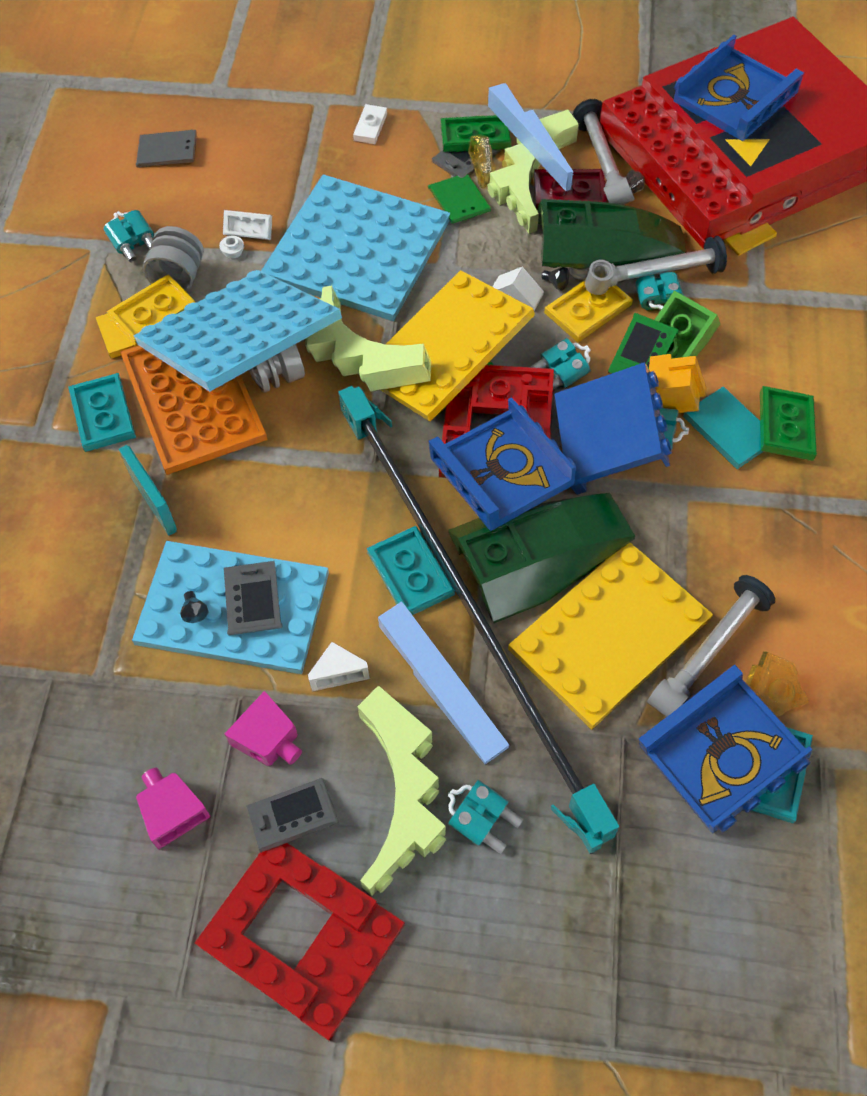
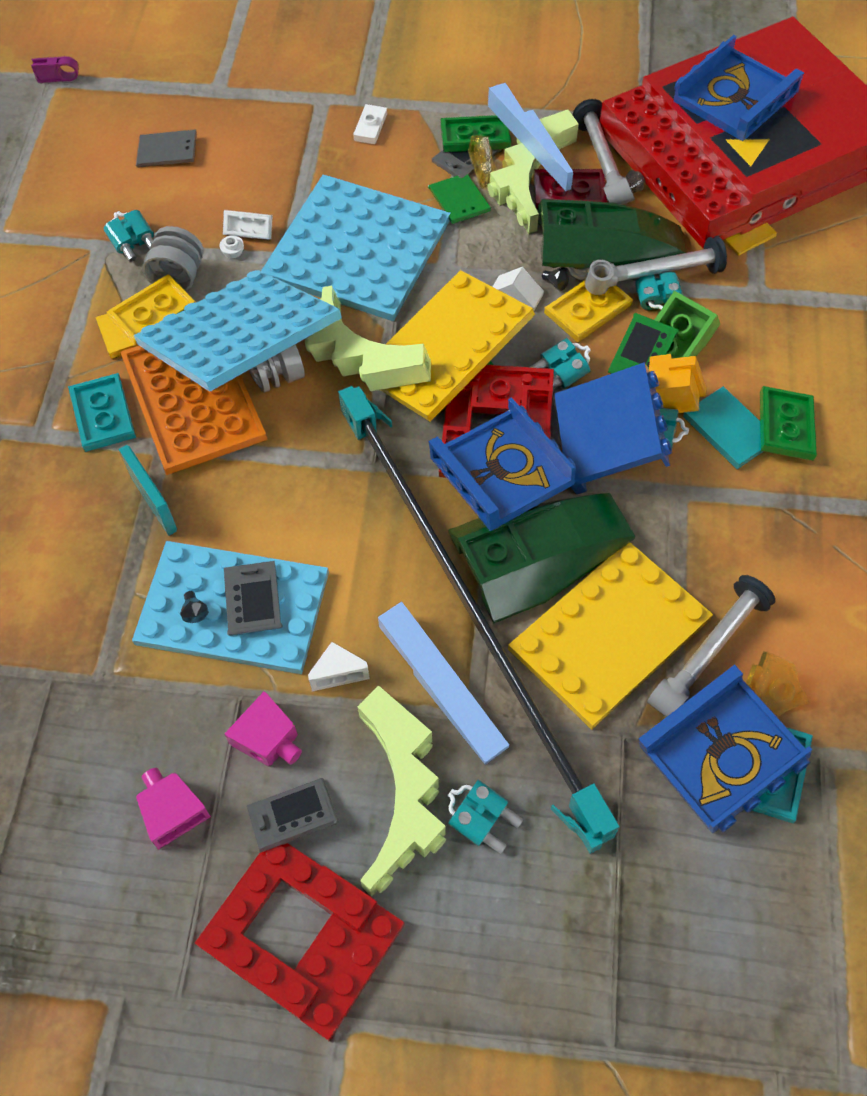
(49, 69): none -> magenta piece
(410, 571): teal tile -> none

